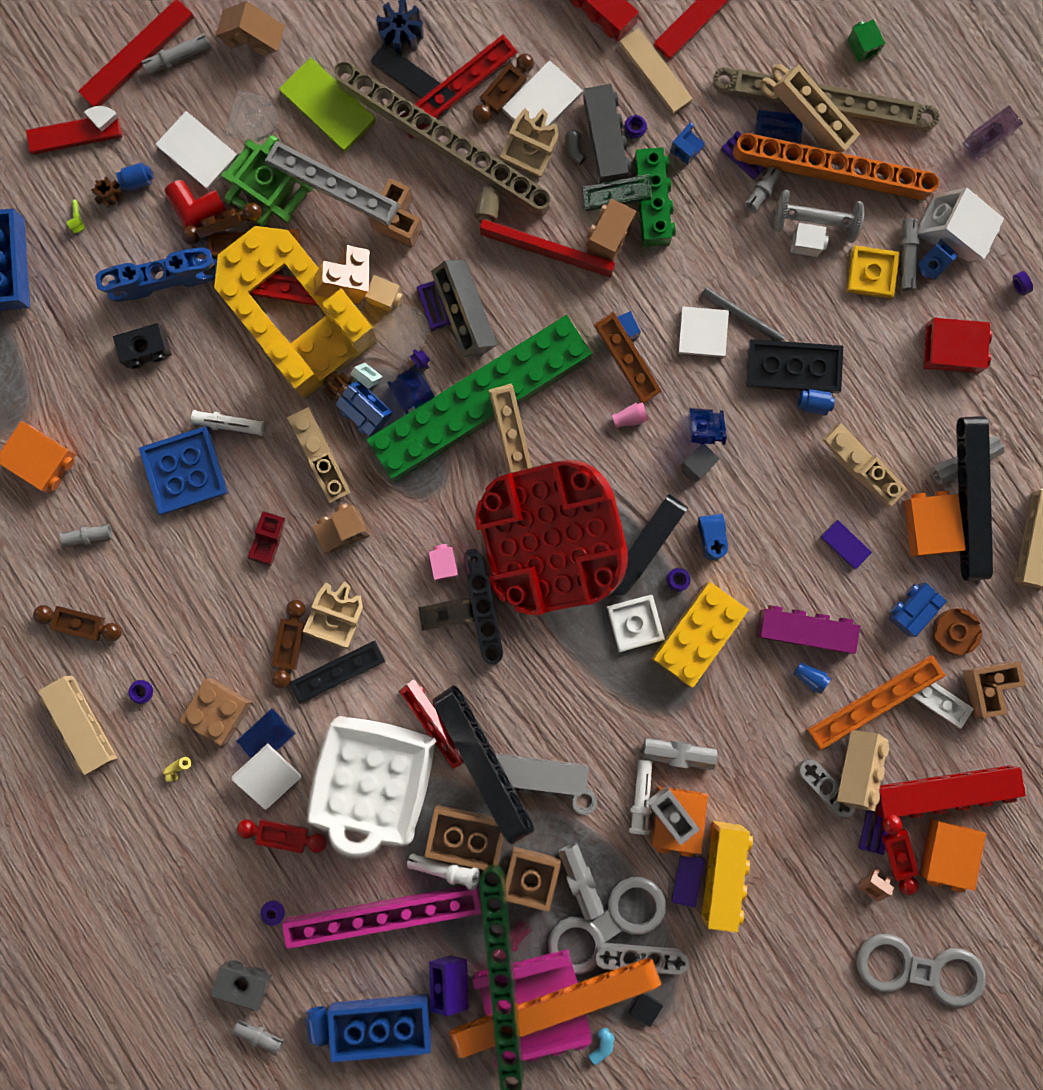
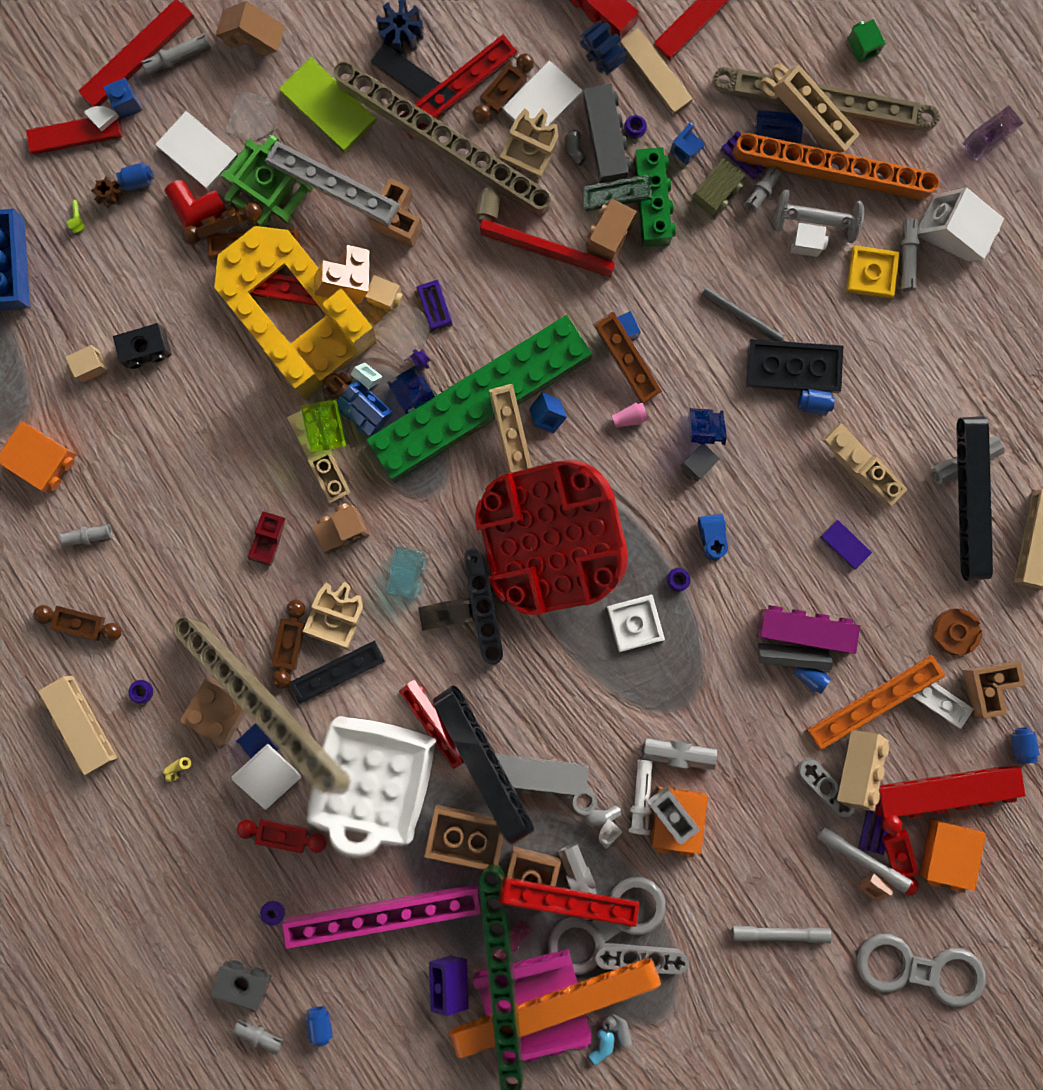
(86, 364): none -> tan brick
(122, 98): none -> blue brick
(140, 280): blue piece -> none
(183, 470): blue plate -> none
(200, 418): white pin -> none
(262, 707): none -> dark tan beam
(323, 426): none -> clear neon green bracket
(379, 1028): blue brick -> none
(406, 573): none -> clear light blue brick
(443, 562): bright pink brick -> none
(453, 873): white pin -> none
(464, 307): dark grey brick -> none
(547, 412): none -> blue panel
(568, 902): none -> red tile
(600, 817): none -> light grey arm
(603, 47): none -> dark blue gear
(609, 833): none -> white tile
(619, 1026): none -> light grey arm
(646, 1009): black tile -> none
(650, 542): black piece -> none
(688, 880): dark purple tile -> none
(699, 634): yellow brick -> none
(703, 332): white tile -> none
(718, 187): none -> olive brick
(725, 876): yellow brick -> none
(794, 656): none -> dark grey tile
(810, 935): none -> light grey piece
(888, 874): none -> light grey piece
(916, 609): blue brick -> none
(934, 524): orange brick -> none
(942, 254): blue brick -> none
(957, 345): red brick -> none
(1022, 283): dark purple tile -> none
(1025, 745): none -> blue brick

